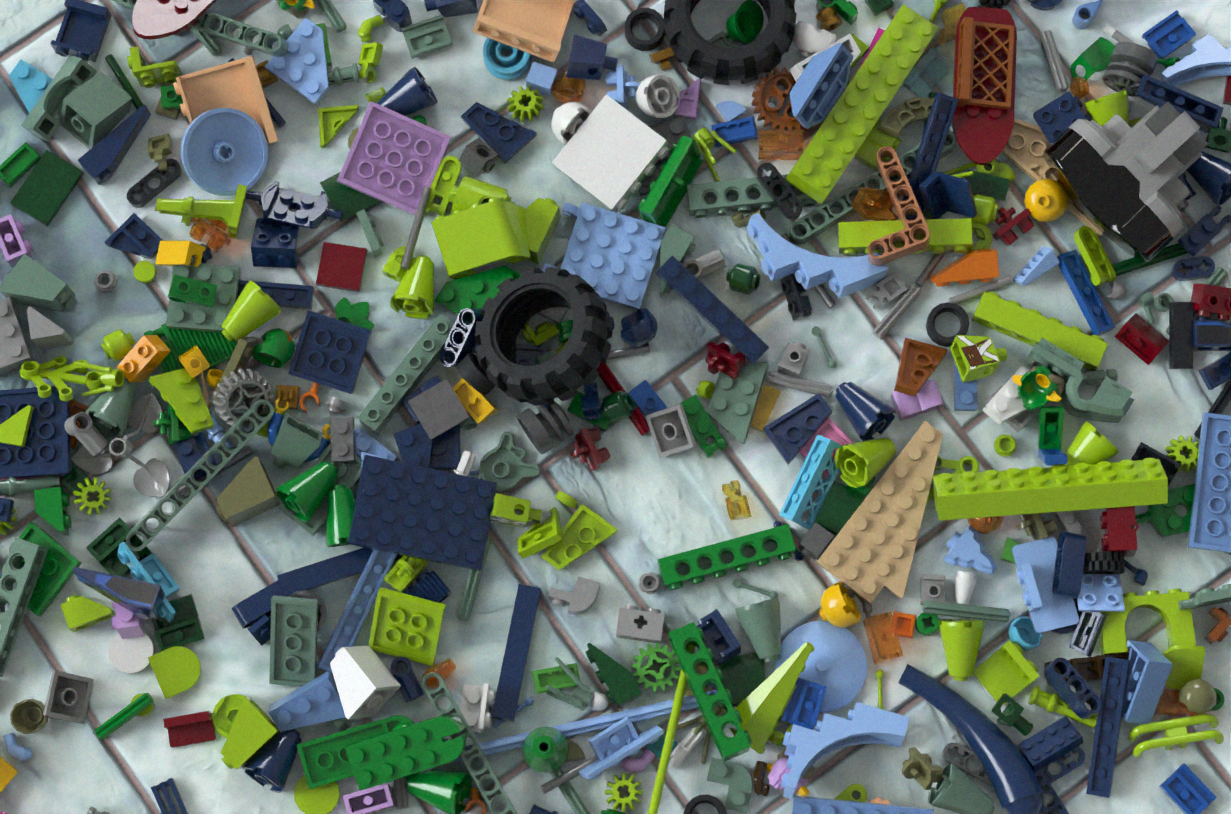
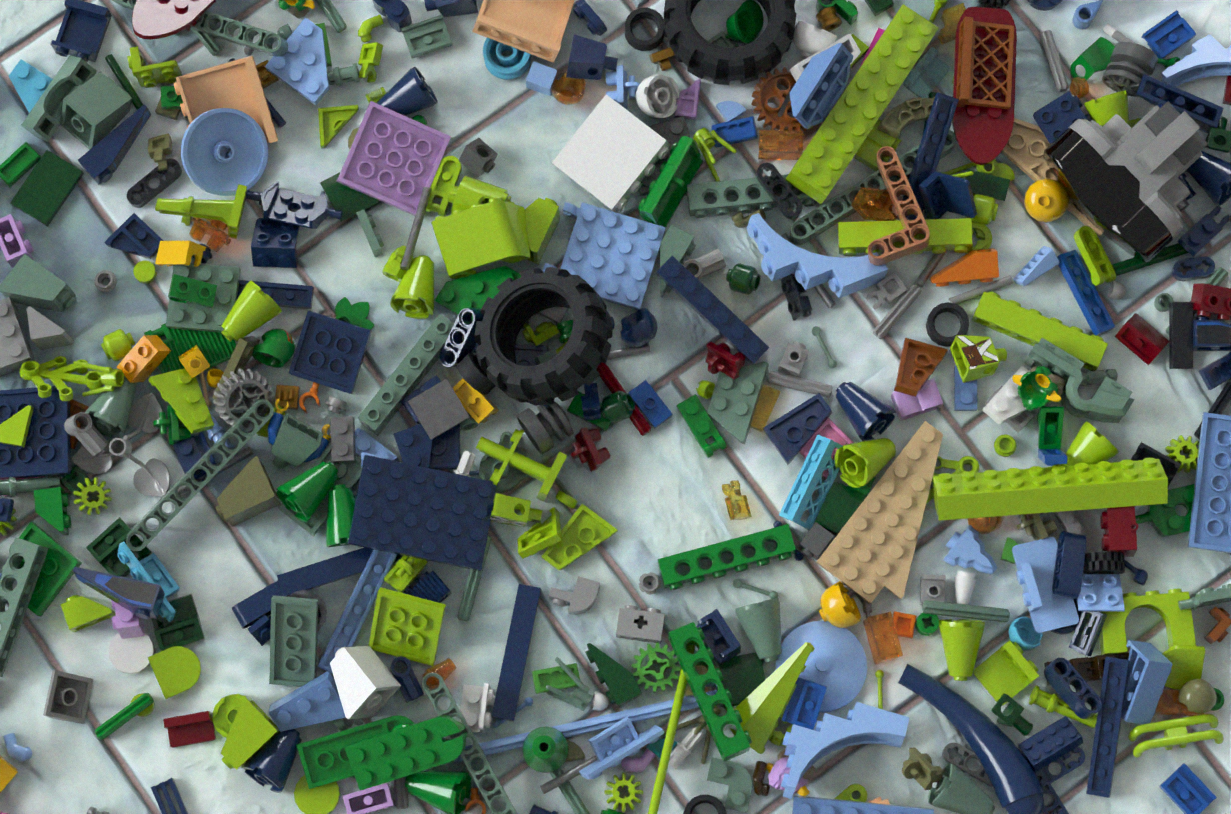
(28, 716): olive hair -> none
(341, 267): dark red tile -> none
(497, 132): dark blue wing -> none
(517, 106): lime gear -> none
(520, 462): none -> lime piece
(568, 120): white cylinder -> none
(670, 430): light grey slope -> none
(1006, 233): dark red hips -> none
(1144, 301): sand green hand -> none

